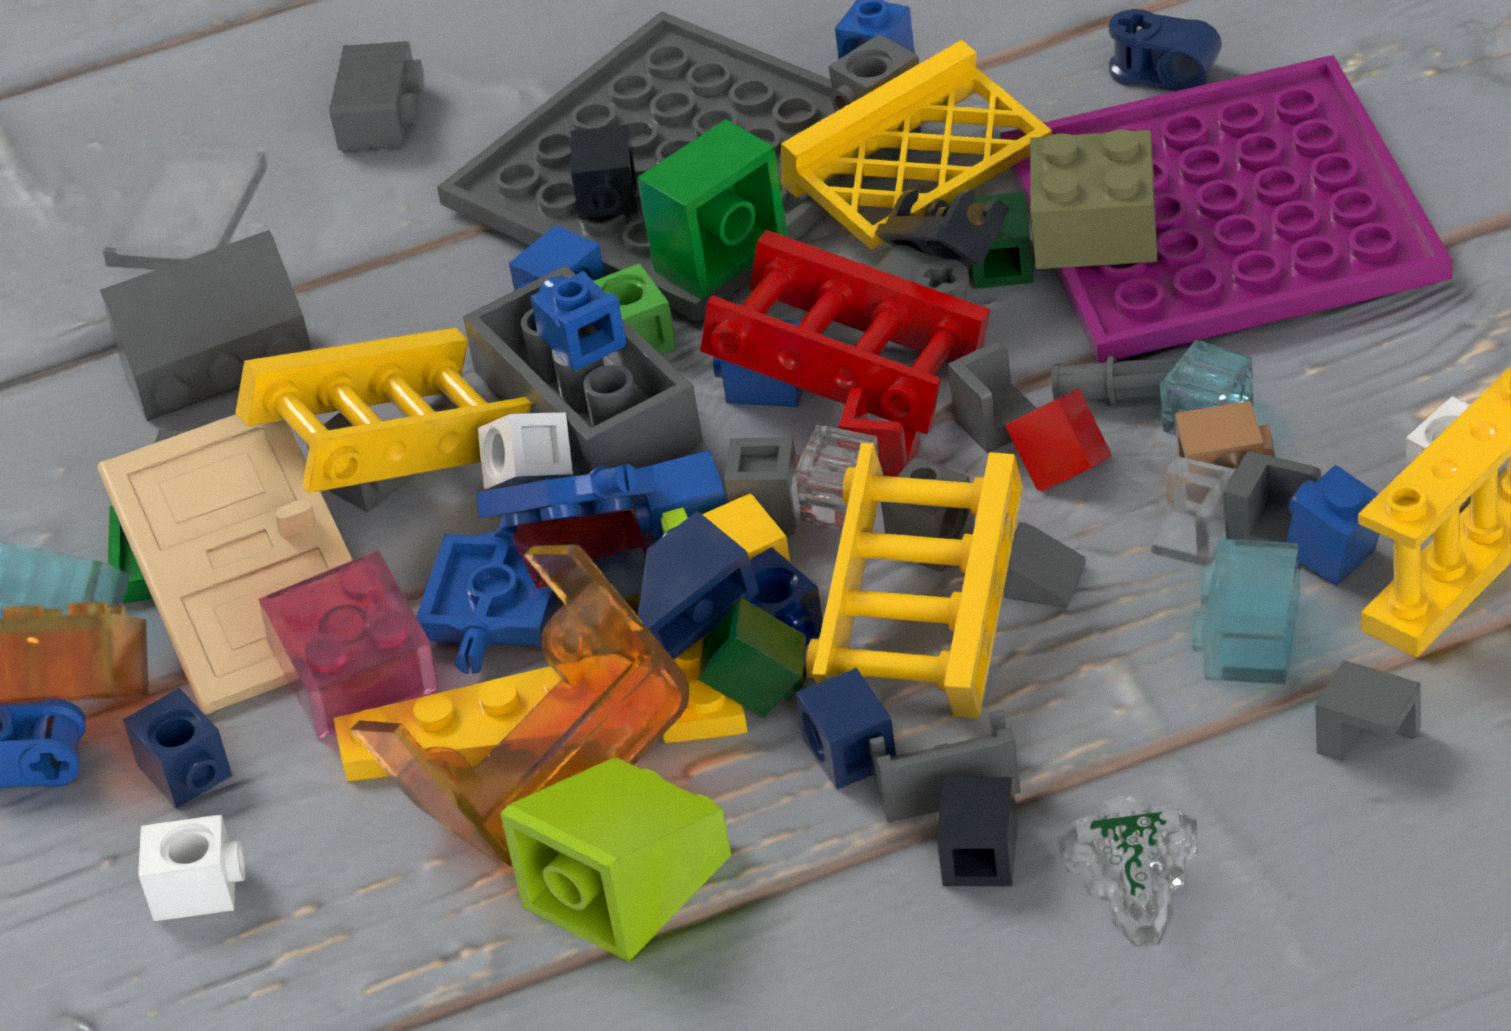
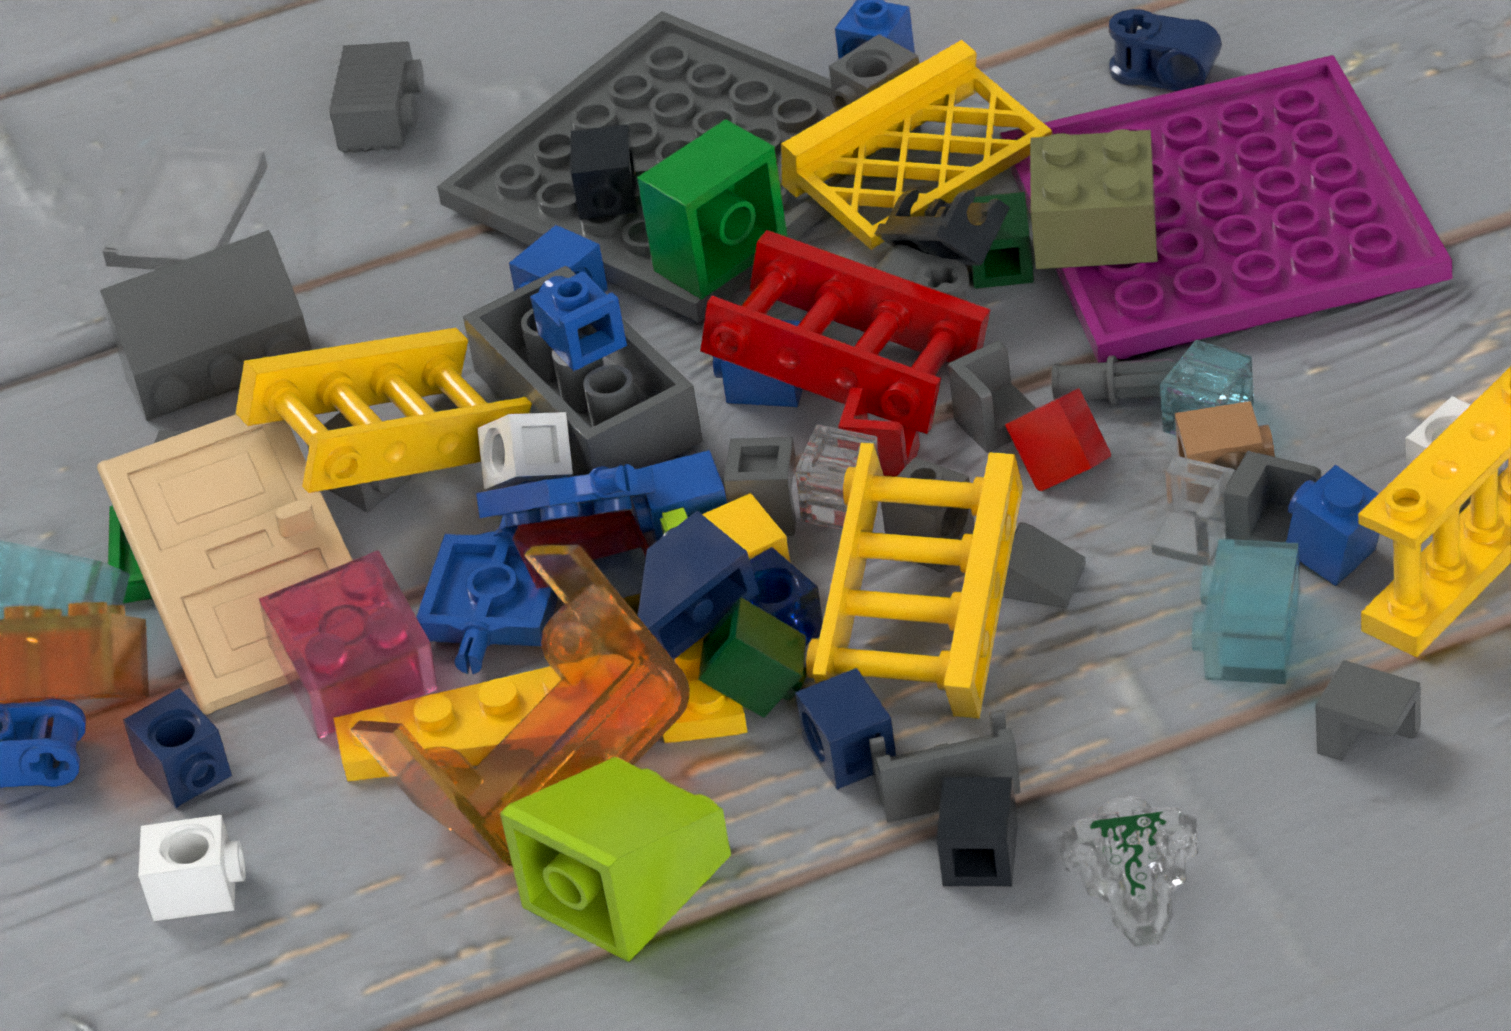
(642, 306): bright green brick -> none

